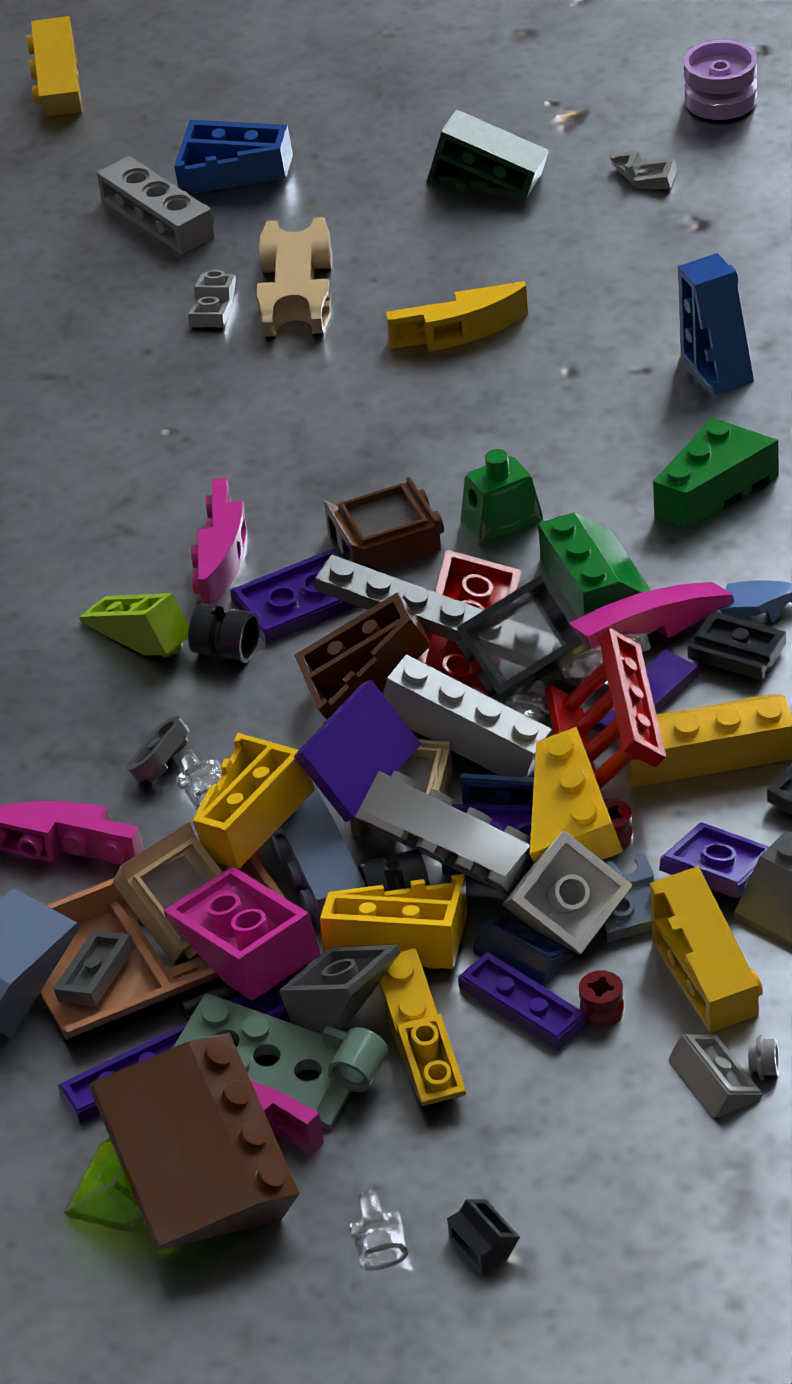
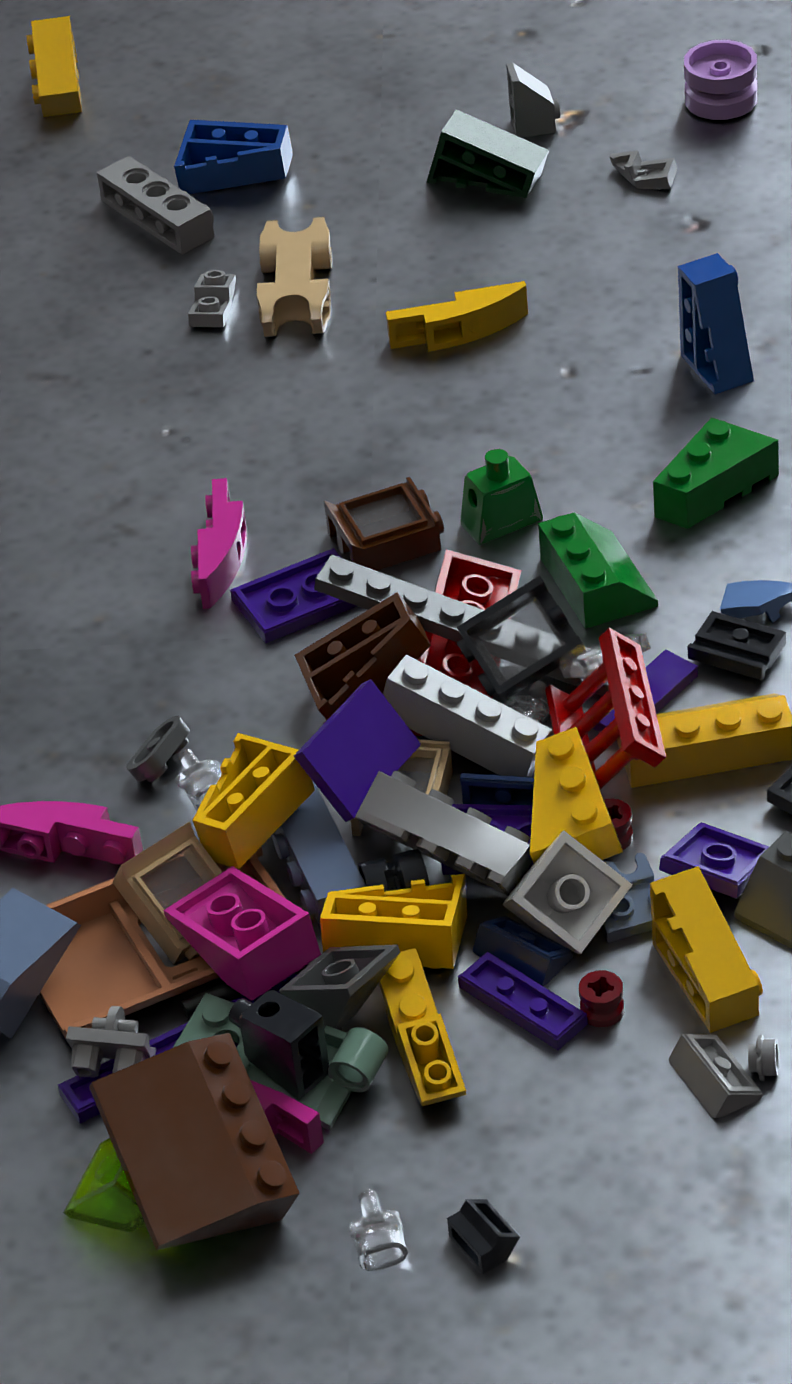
(94, 968): dark grey plate -> none
(108, 1039): none -> light grey hips
(142, 622): lime slope -> none
(223, 631): black wheel -> none
(283, 1041): none -> black torso
(530, 104): none -> light grey slope
(663, 610): dark pink slope -> none

